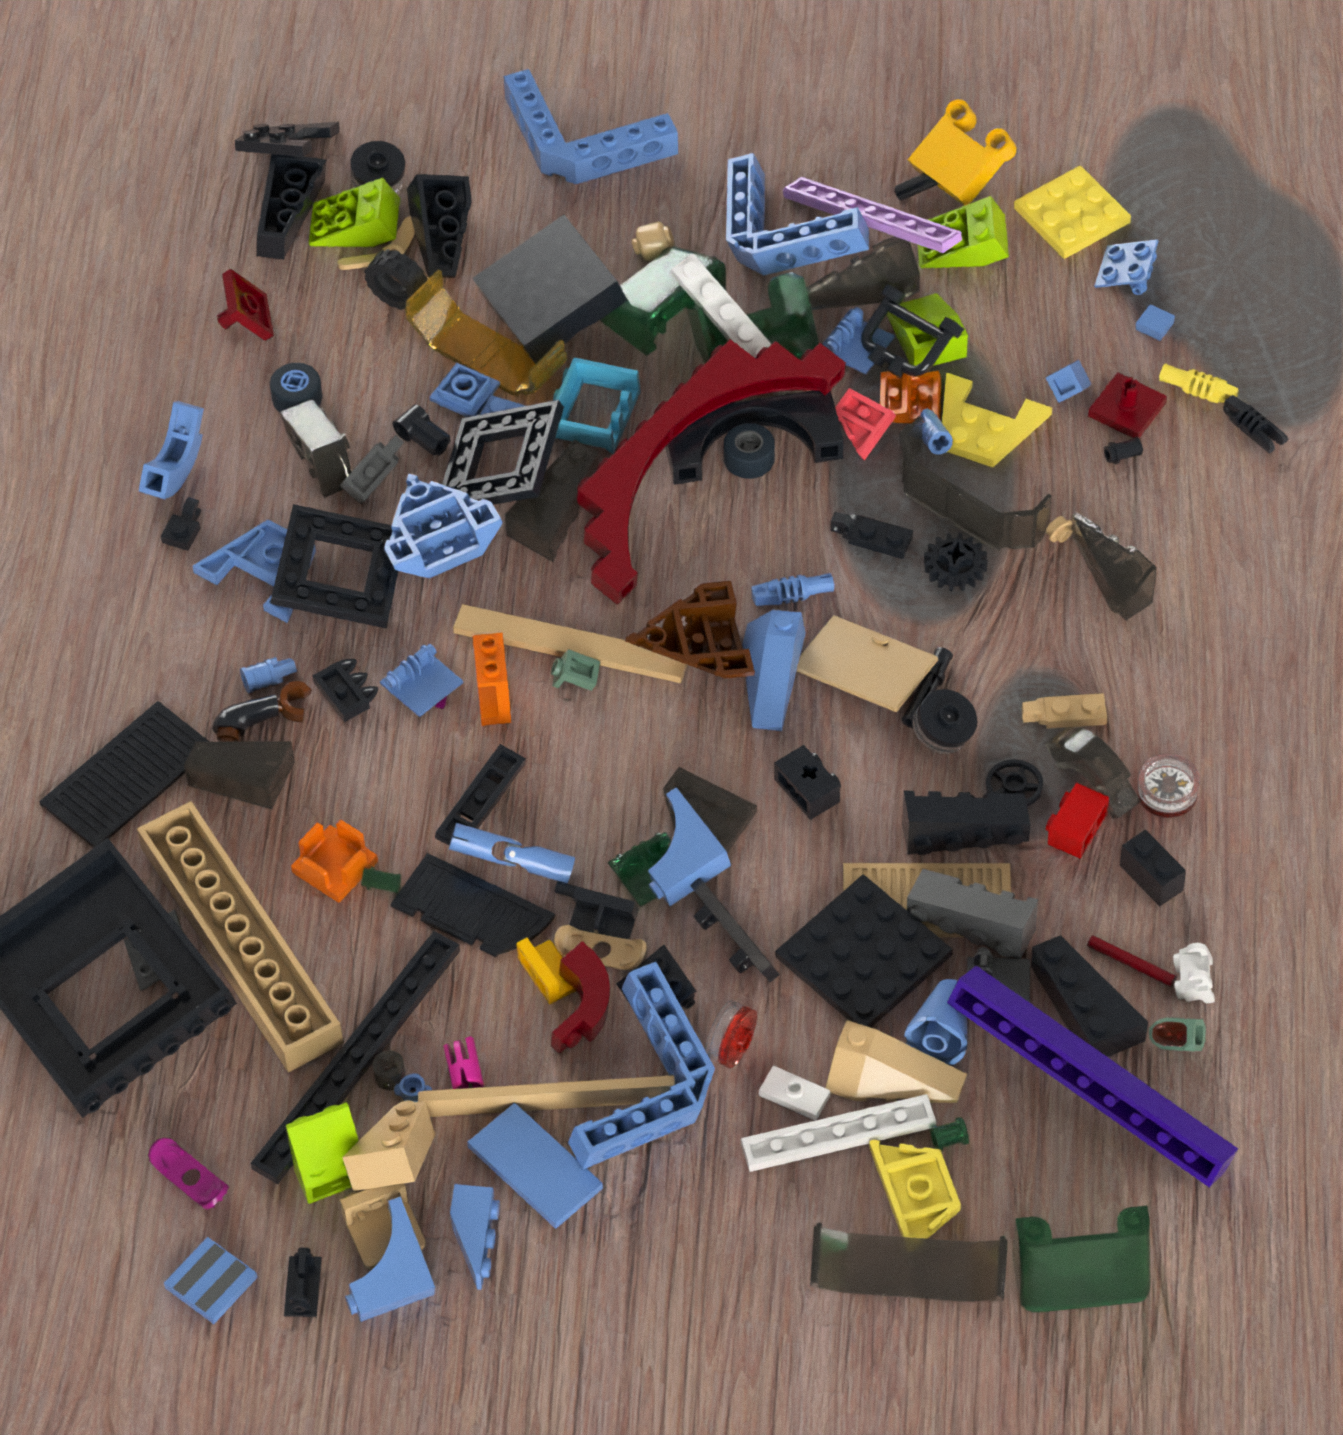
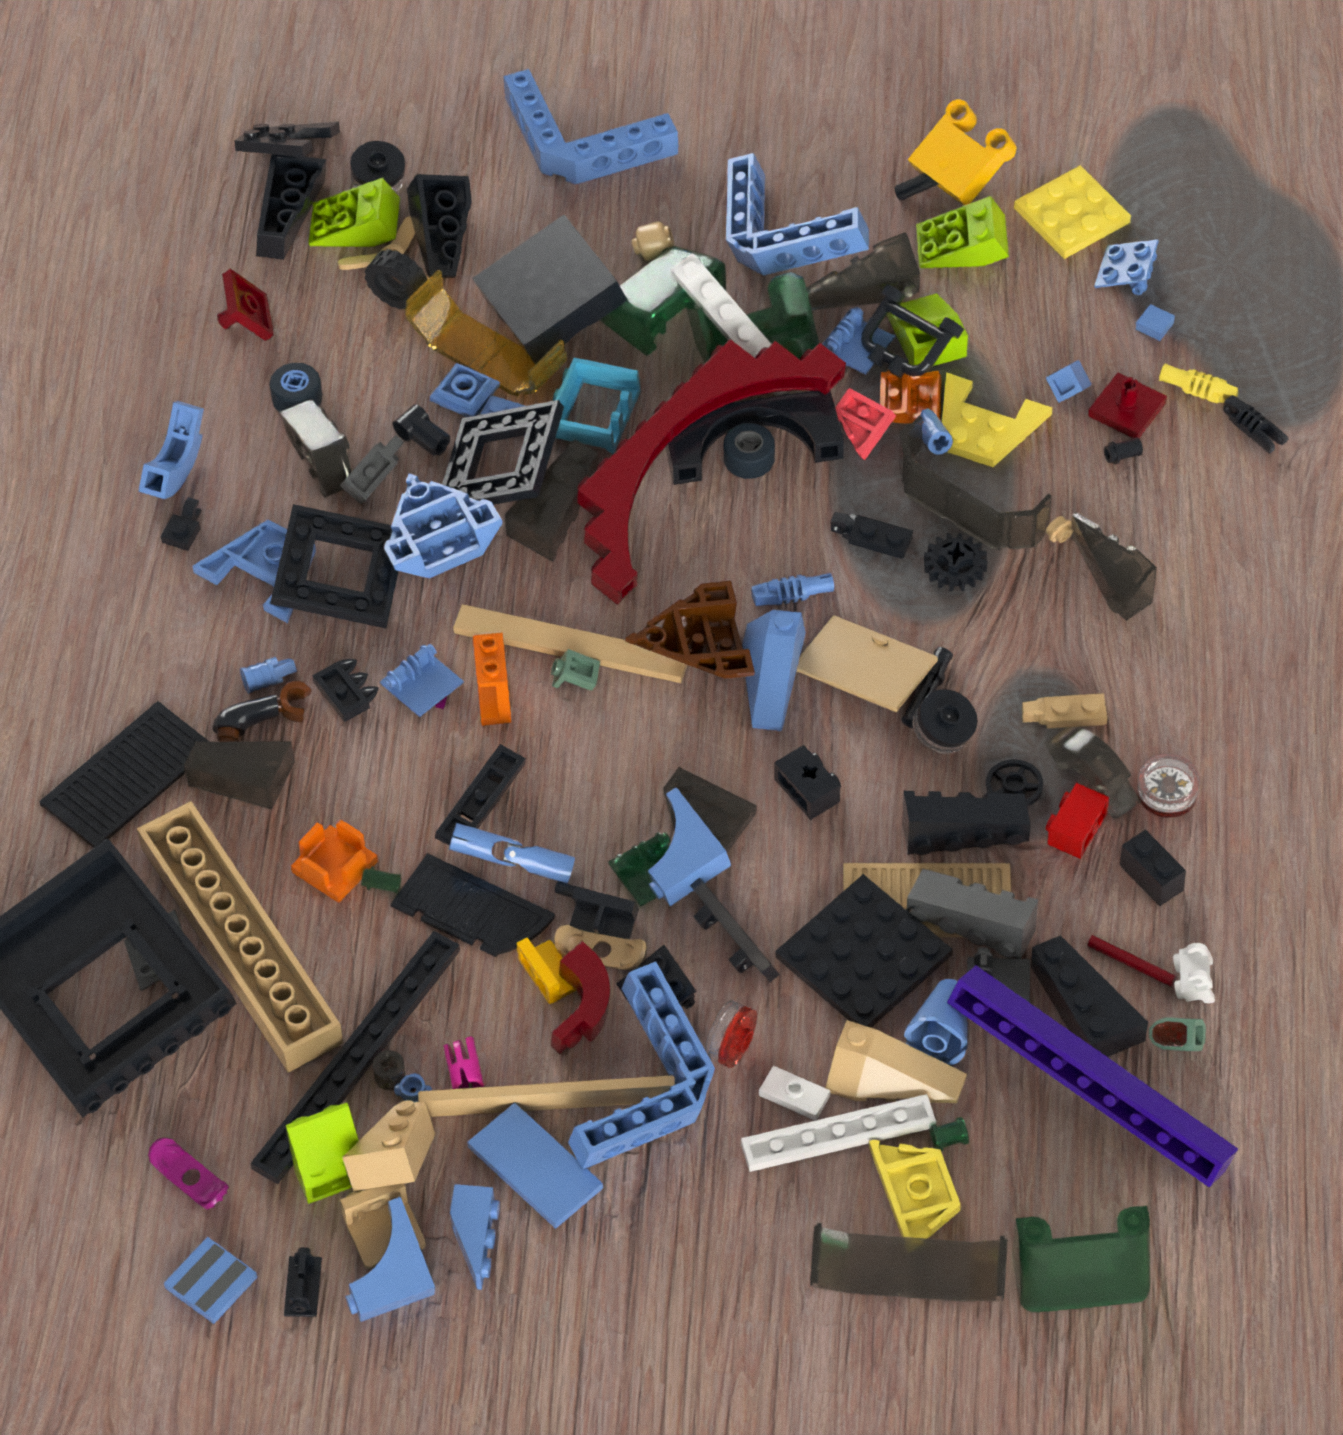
(875, 215): lavender tile -> none

